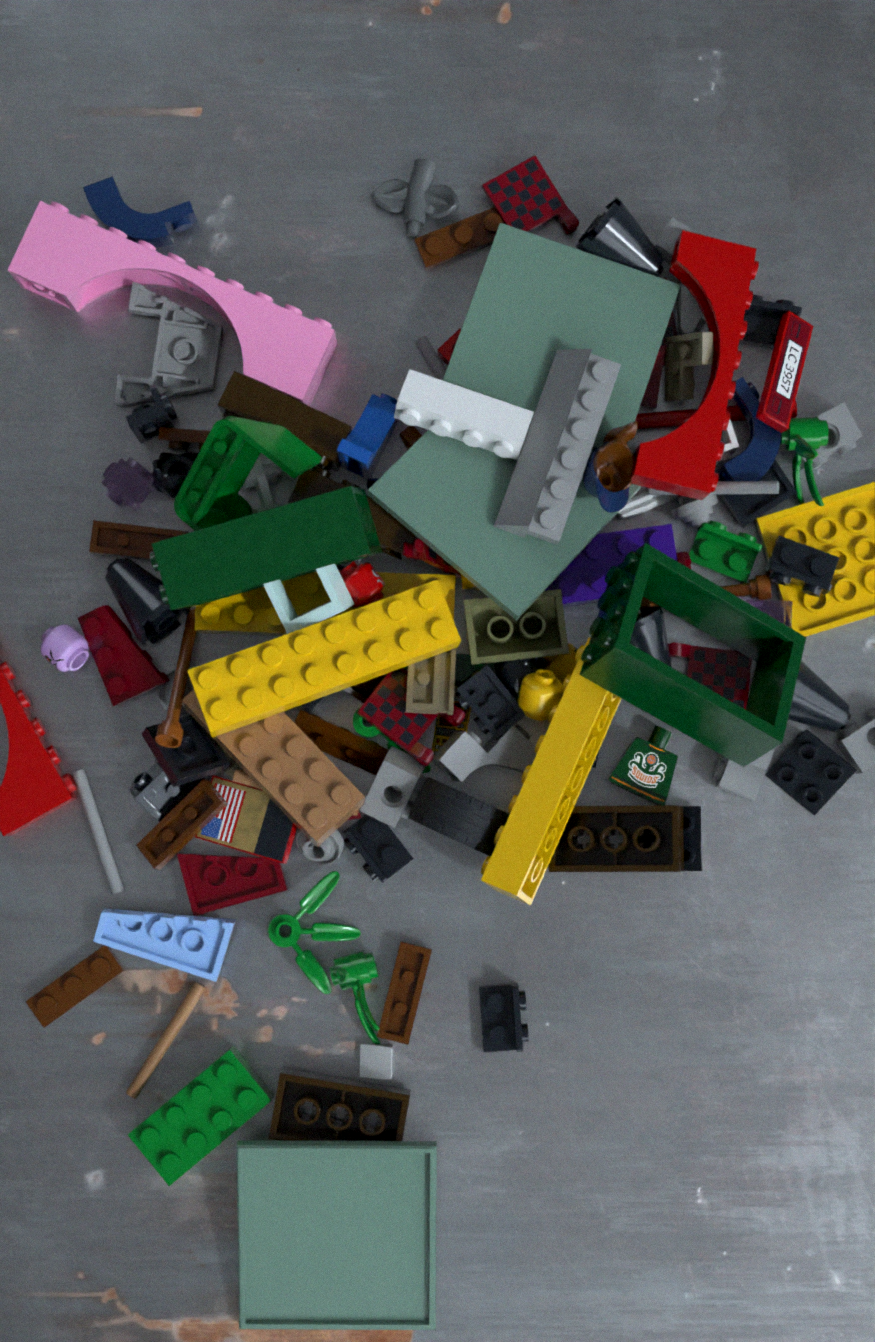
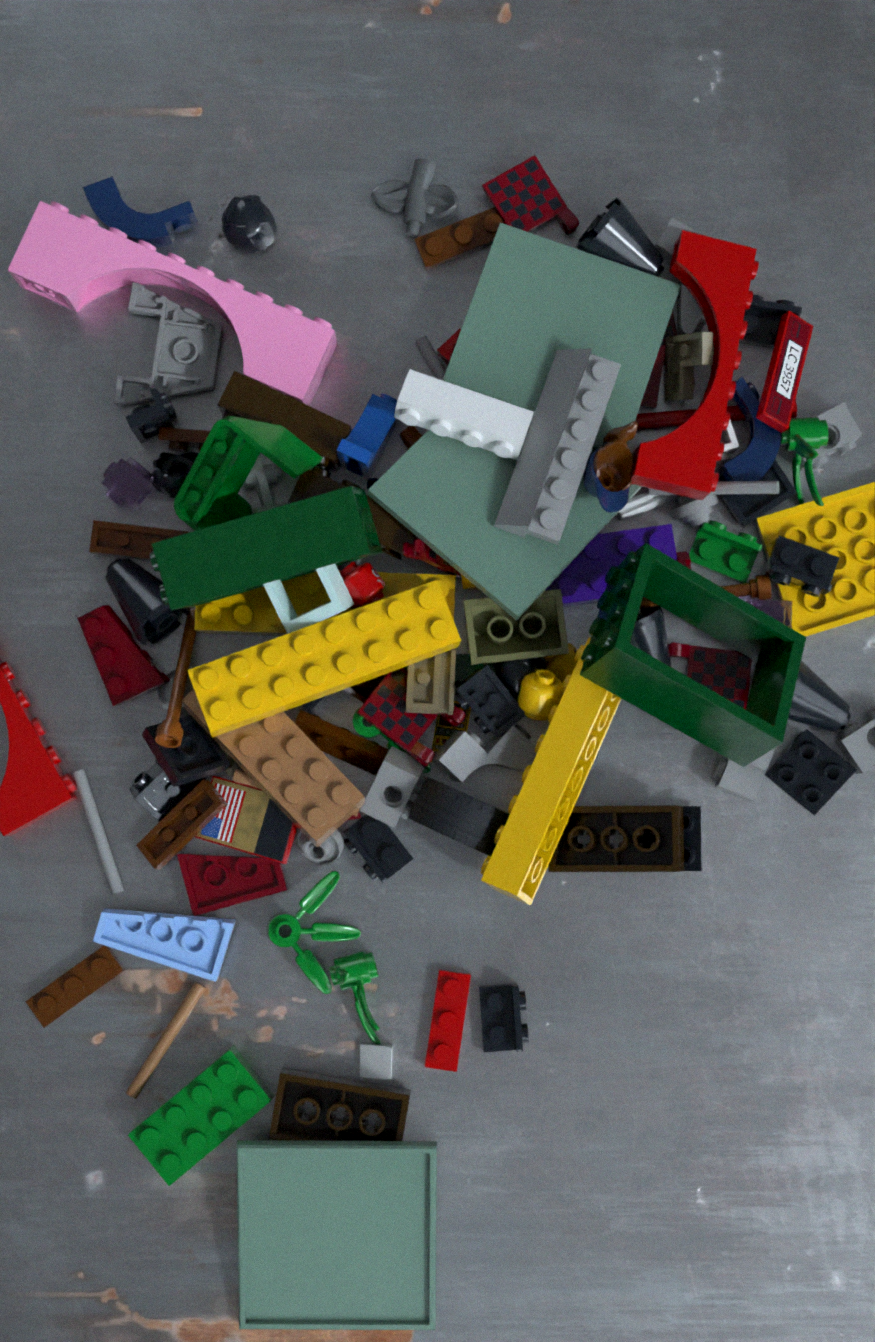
(64, 648): lavender head -> none
(248, 224): none -> black hair
(404, 992): reddish brown plate -> none
(447, 1020): none -> red plate
(646, 767): dark green torso -> none

